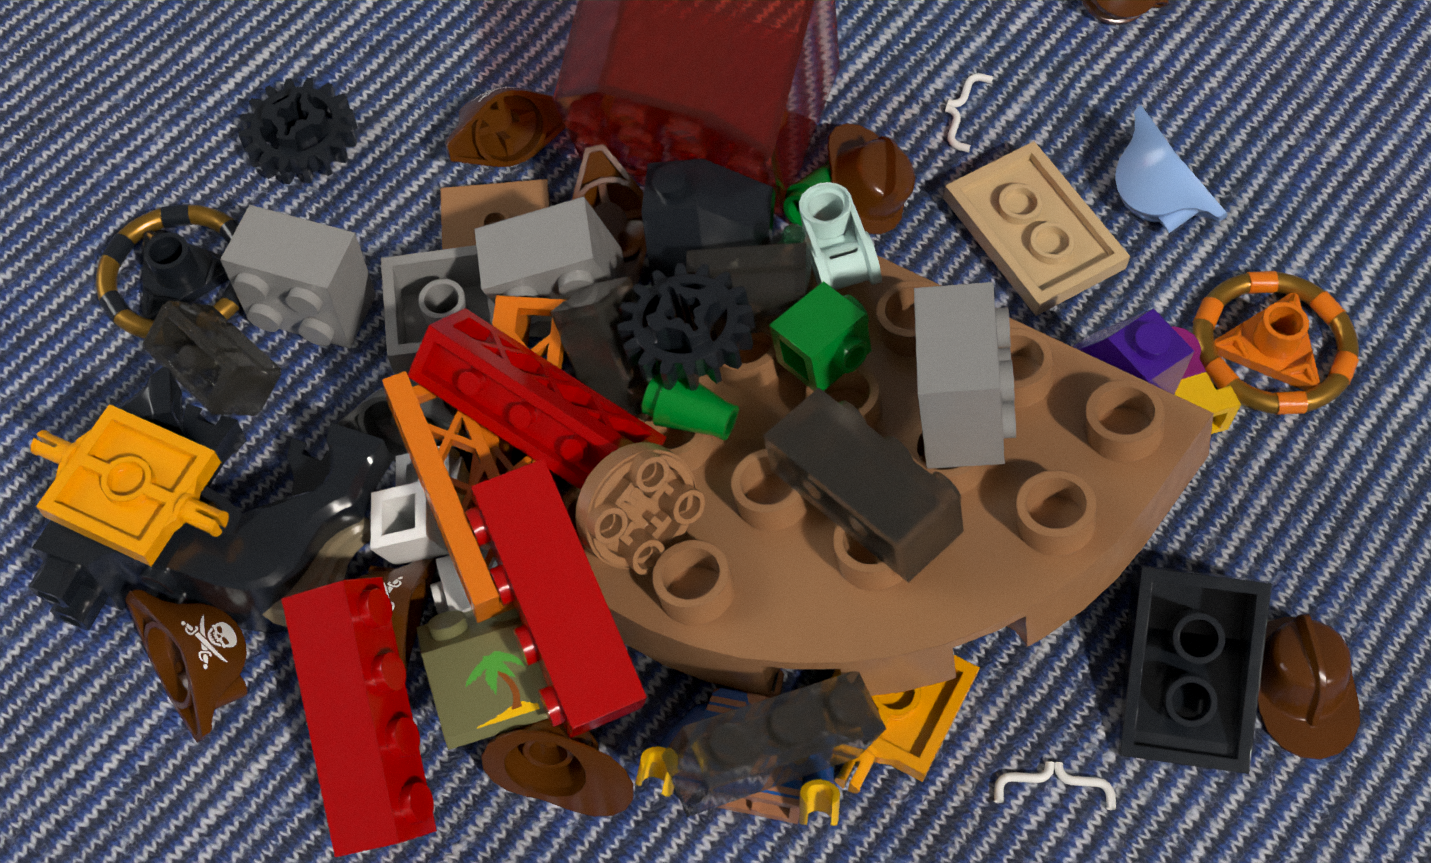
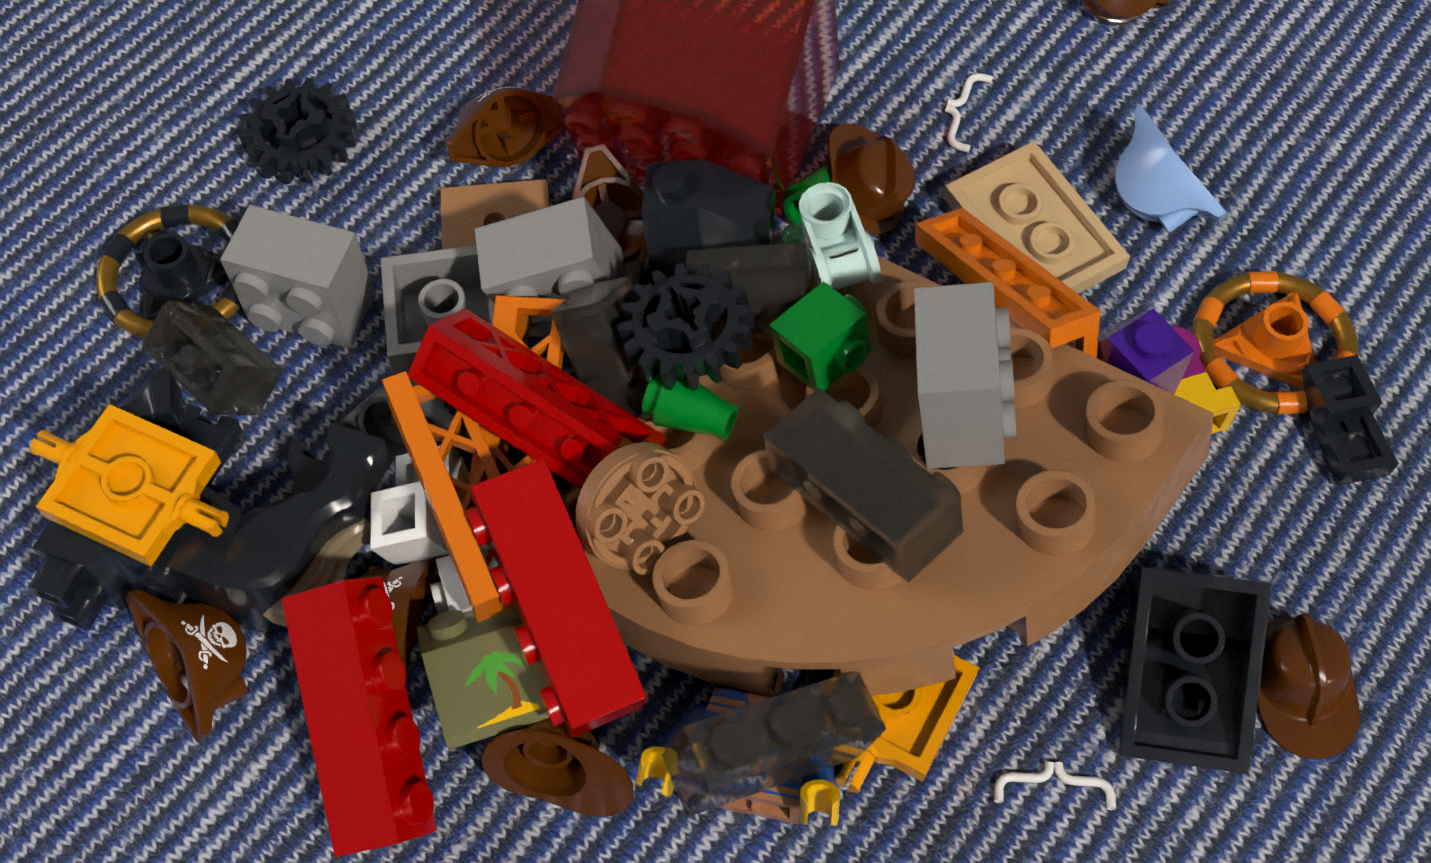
(1029, 291): none -> orange fence
(1342, 414): none -> black slope

